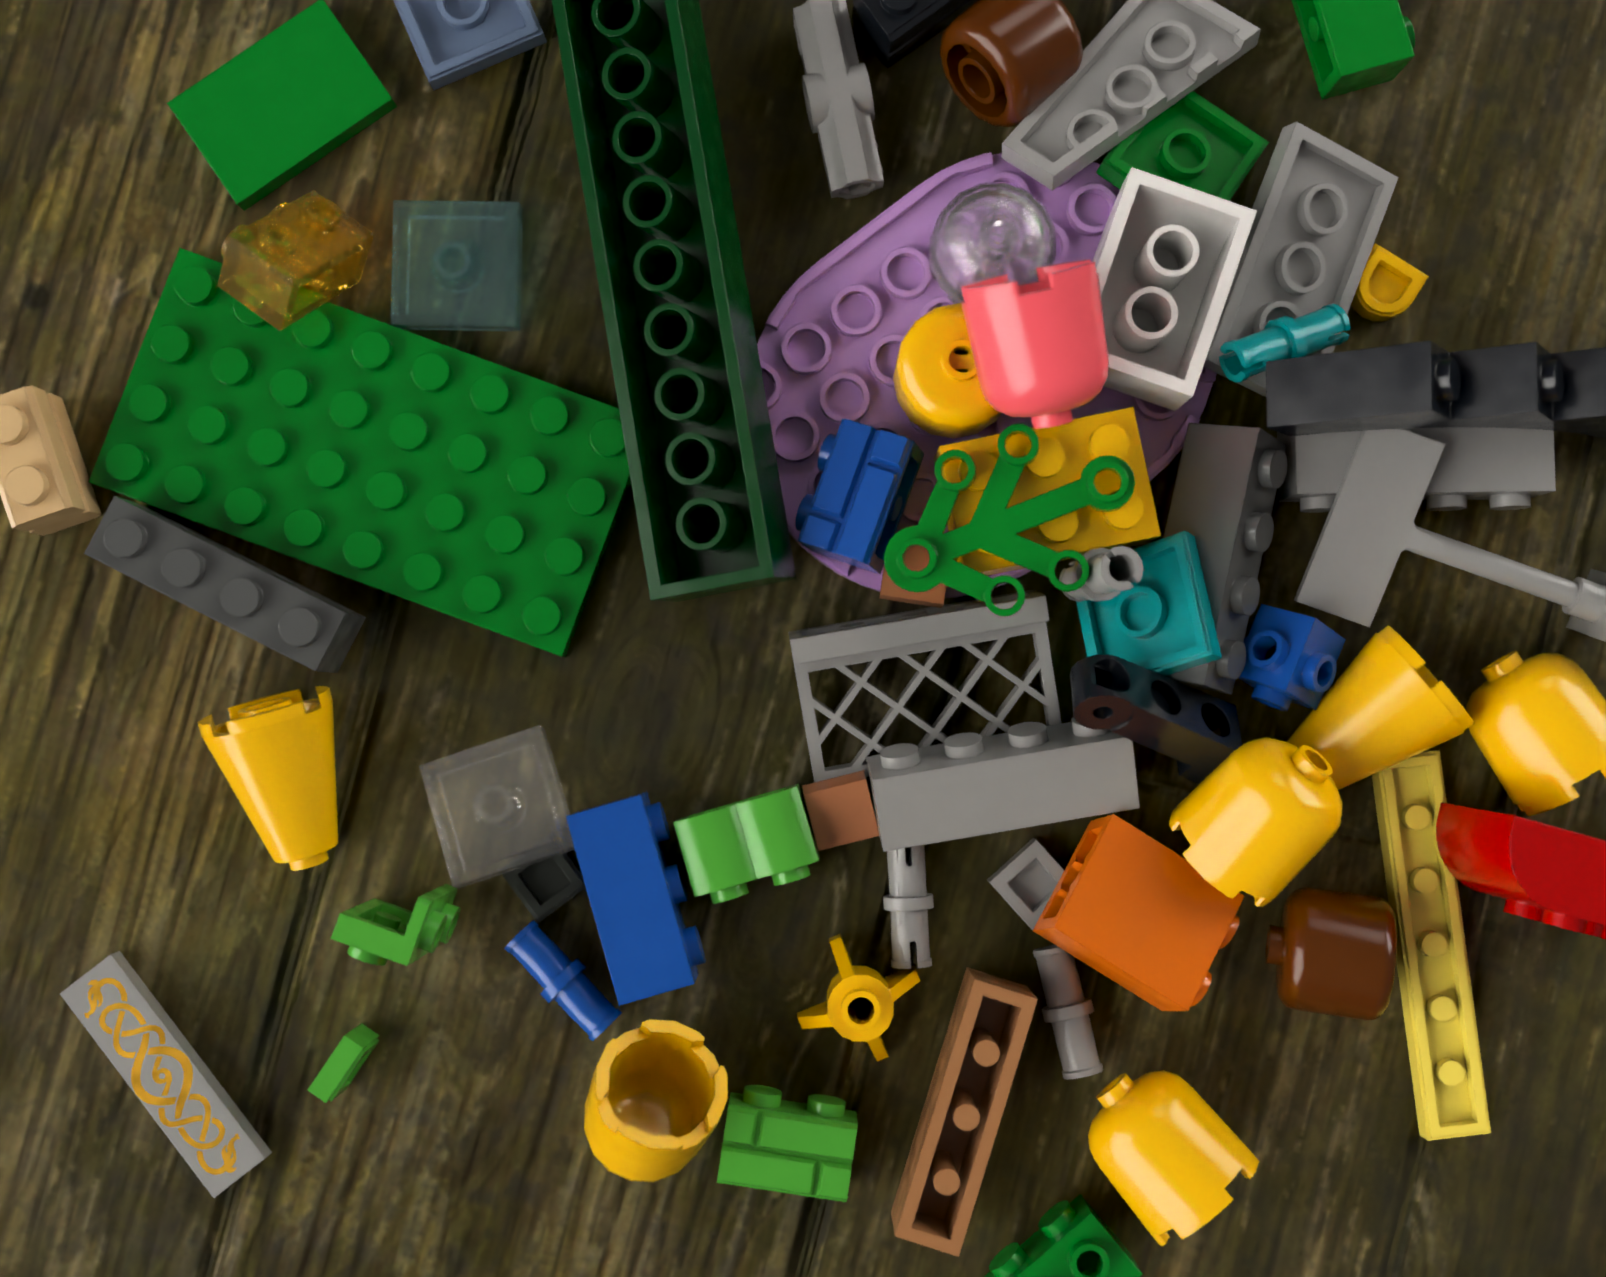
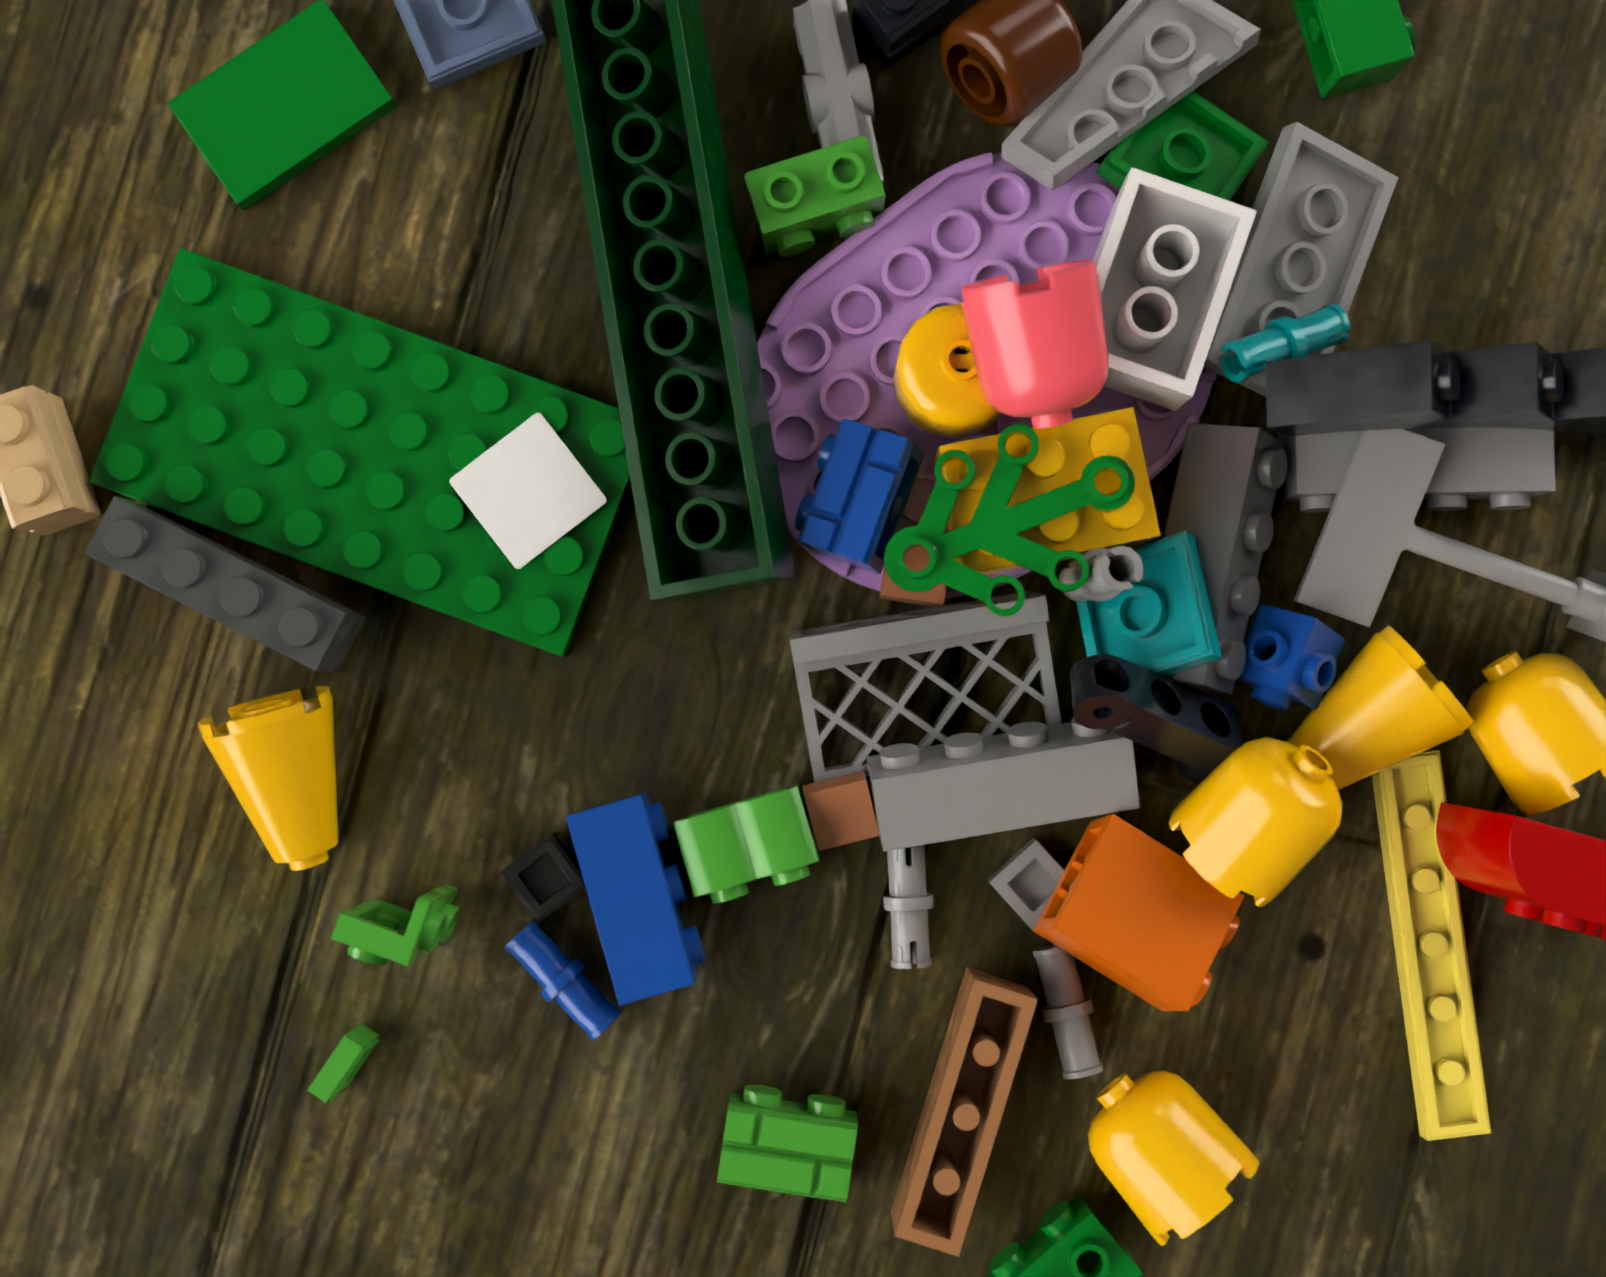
(165, 1073): light grey tile -> none
(294, 259): clear yellow brick -> none
(456, 265): clear light blue plate -> none
(498, 806): clear plate -> none
(528, 490): none -> white sticker
(654, 1100): yellow cylinder -> none
(816, 196): none -> bright green bracket
(857, 982): yellow brick -> none
(990, 234): clear cylinder -> none
(1334, 953): reddish brown head -> none
(1386, 286): yellow tile -> none

